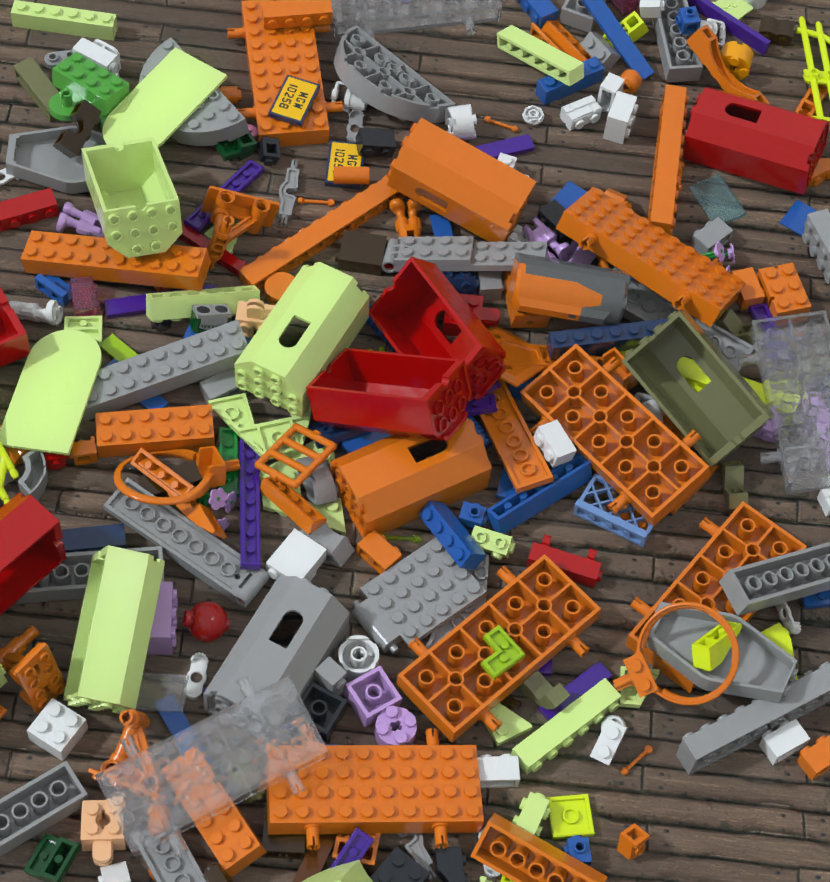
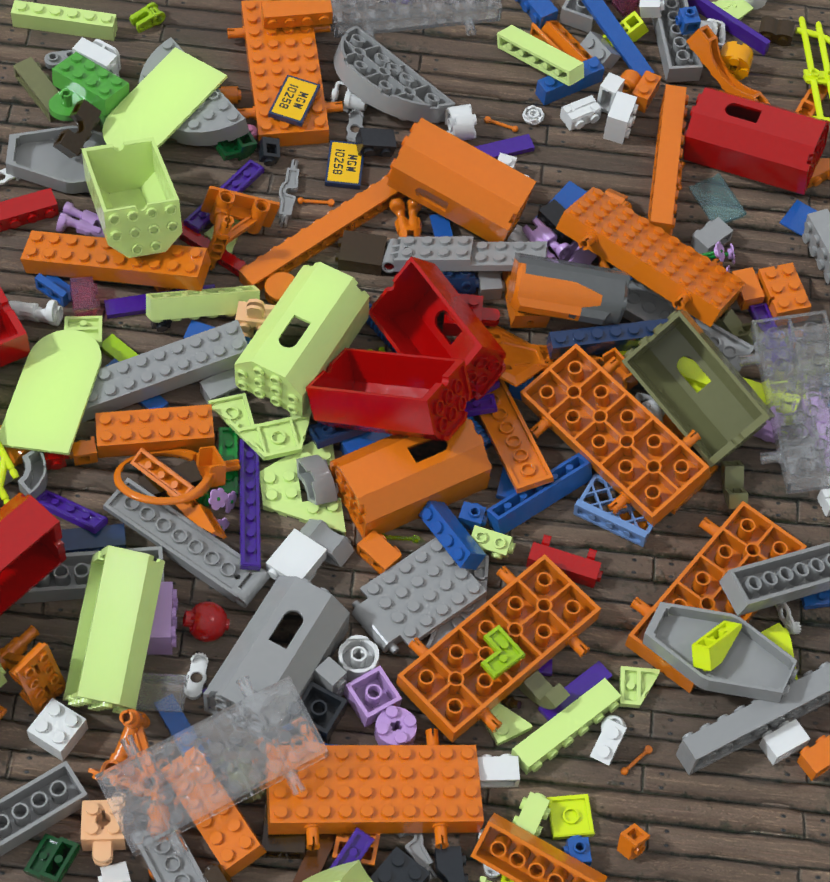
(72, 512): none -> dark purple tile
(147, 17): none -> lime piece
(209, 316): light grey piece -> none
(292, 505): orange slope -> none
(305, 471): orange bar -> none
(350, 175): orange brick -> none
(554, 443): white brick -> none
(640, 673): orange brick -> none
(646, 90): none -> orange brick

